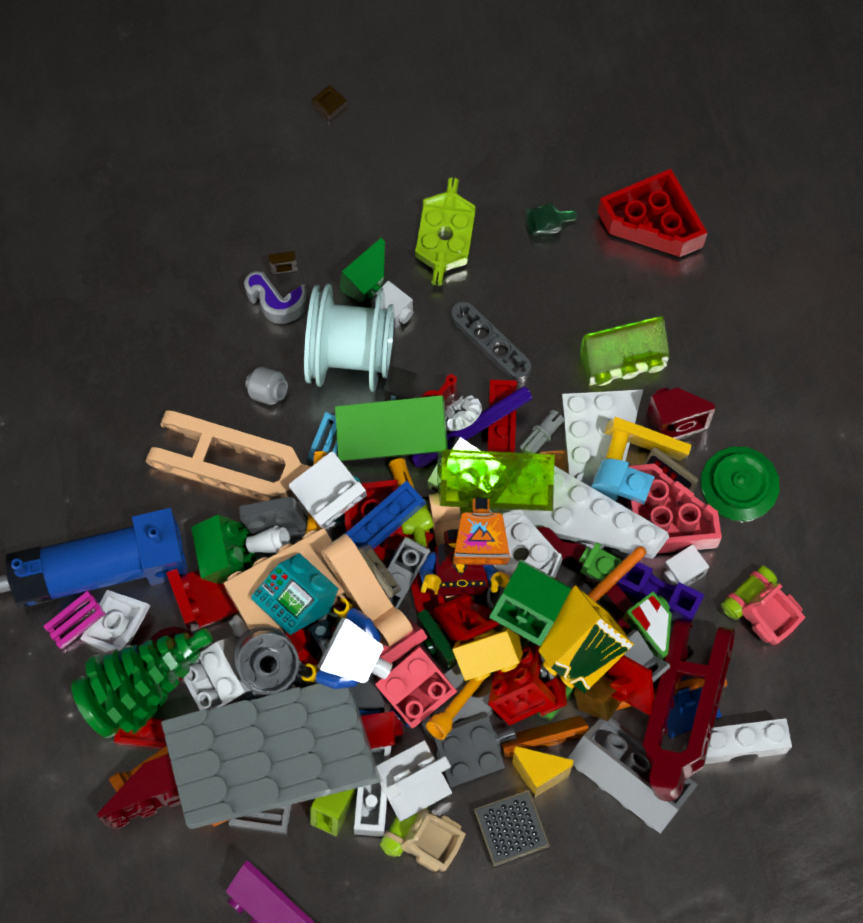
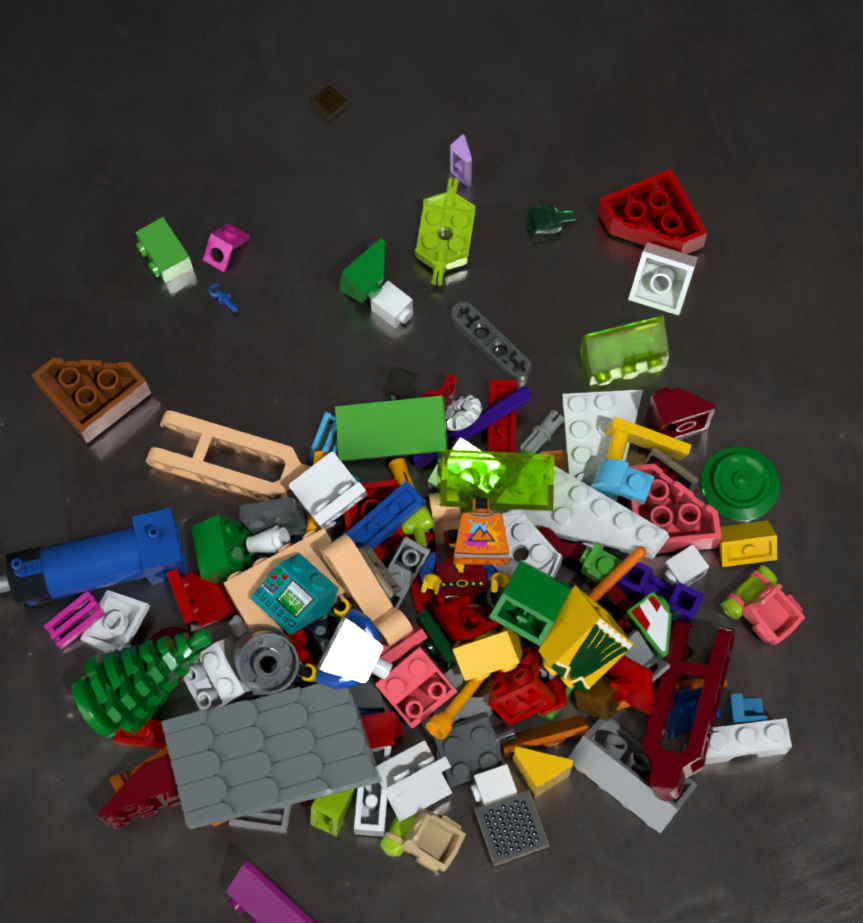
(91, 392): none -> dark orange brick
(164, 250): none -> bright green brick
(224, 298): none -> blue hand
(226, 240): none -> dark pink bracket
(266, 385): light grey head -> none
(273, 306): light grey animal -> none
(282, 262): dark brown tile -> none
(347, 337): light aqua wheel -> none
(461, 160): none -> lavender slope
(493, 785): none -> white brick
(662, 278): none -> white slope
(744, 710): none -> dark azure panel
(747, 543): none -> yellow panel

